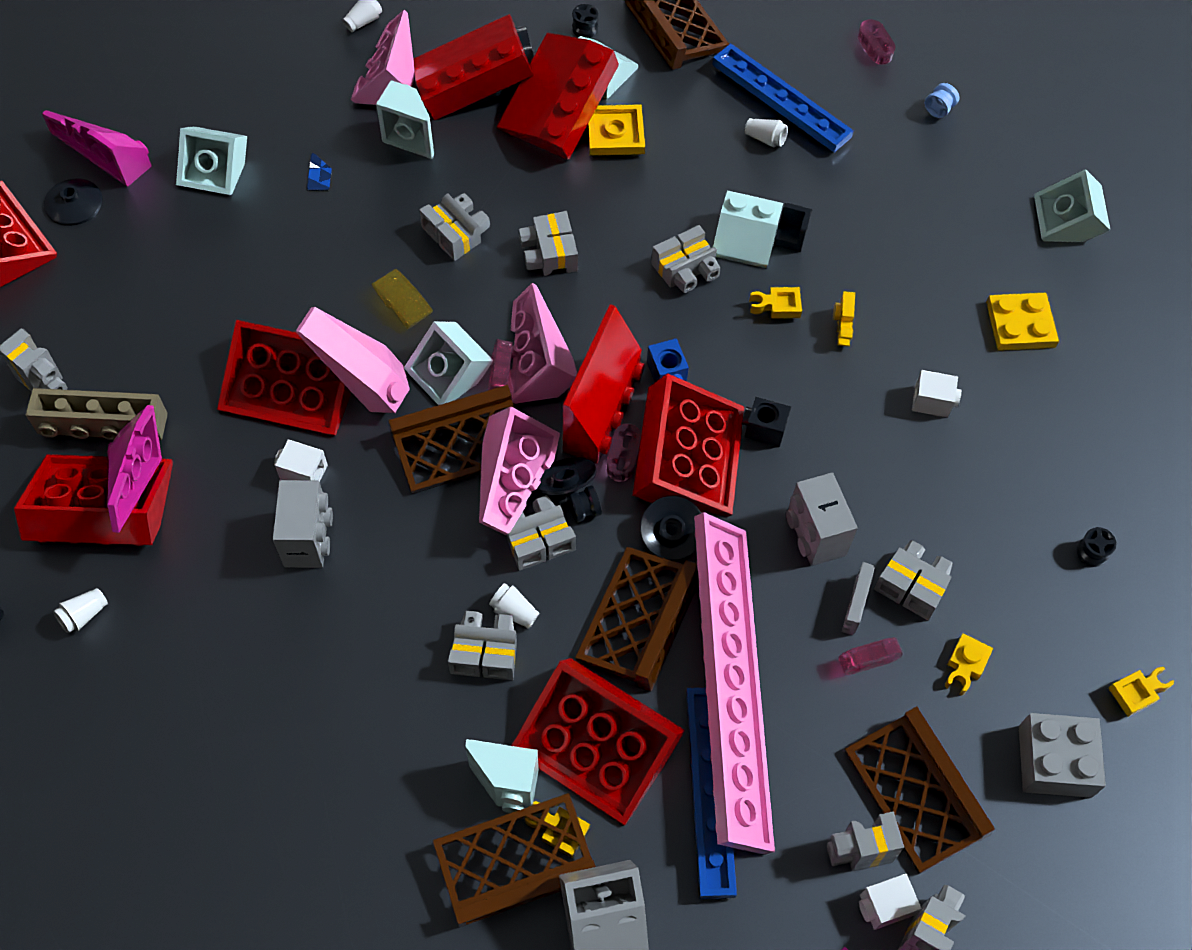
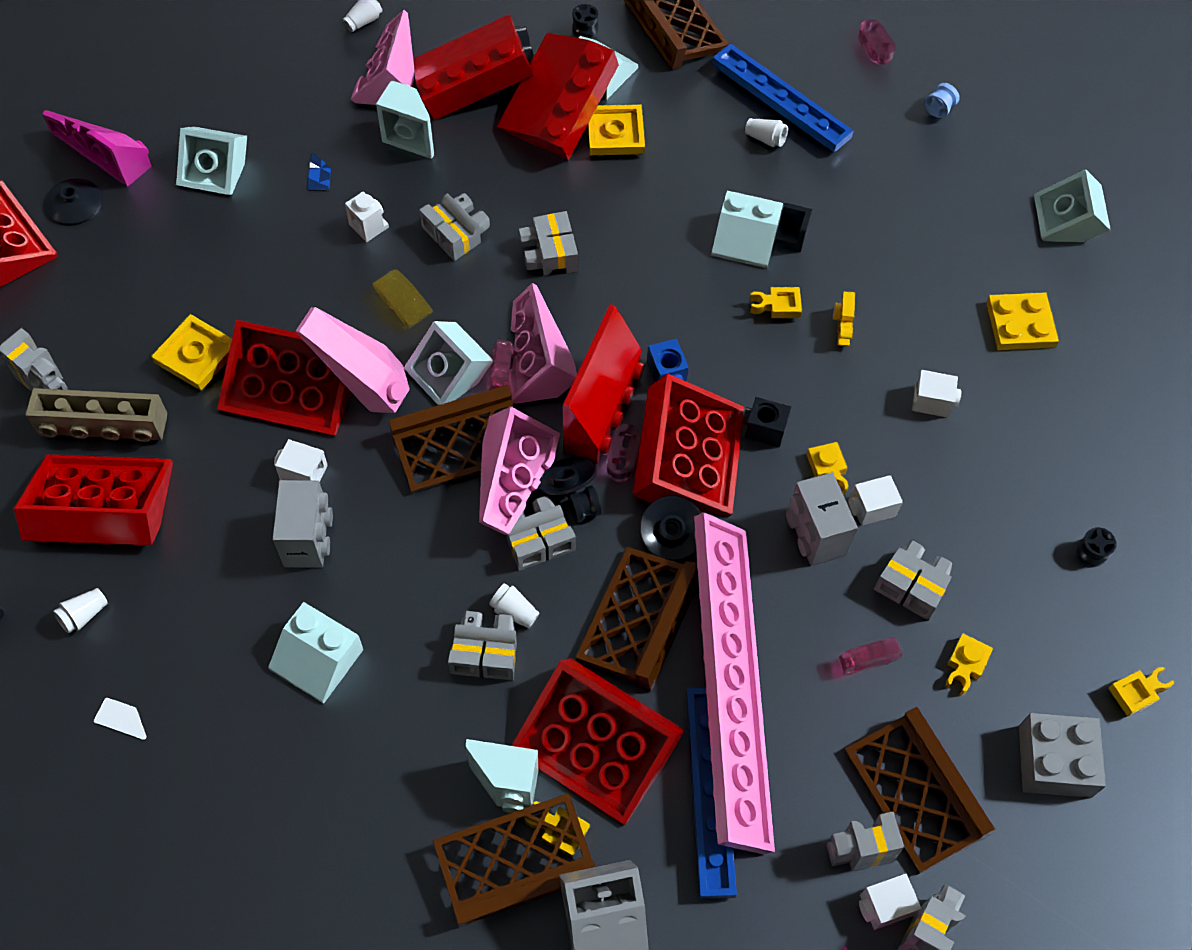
(120, 718): none -> white sticker
(132, 463): dark pink wedge -> none
(194, 352): none -> yellow plate
(314, 652): none -> light aqua slope
(366, 216): none -> white brick
(684, 258): light grey hips -> none
(828, 459): none -> yellow plate
(858, 598): light grey tile -> none
(875, 500): none -> white brick

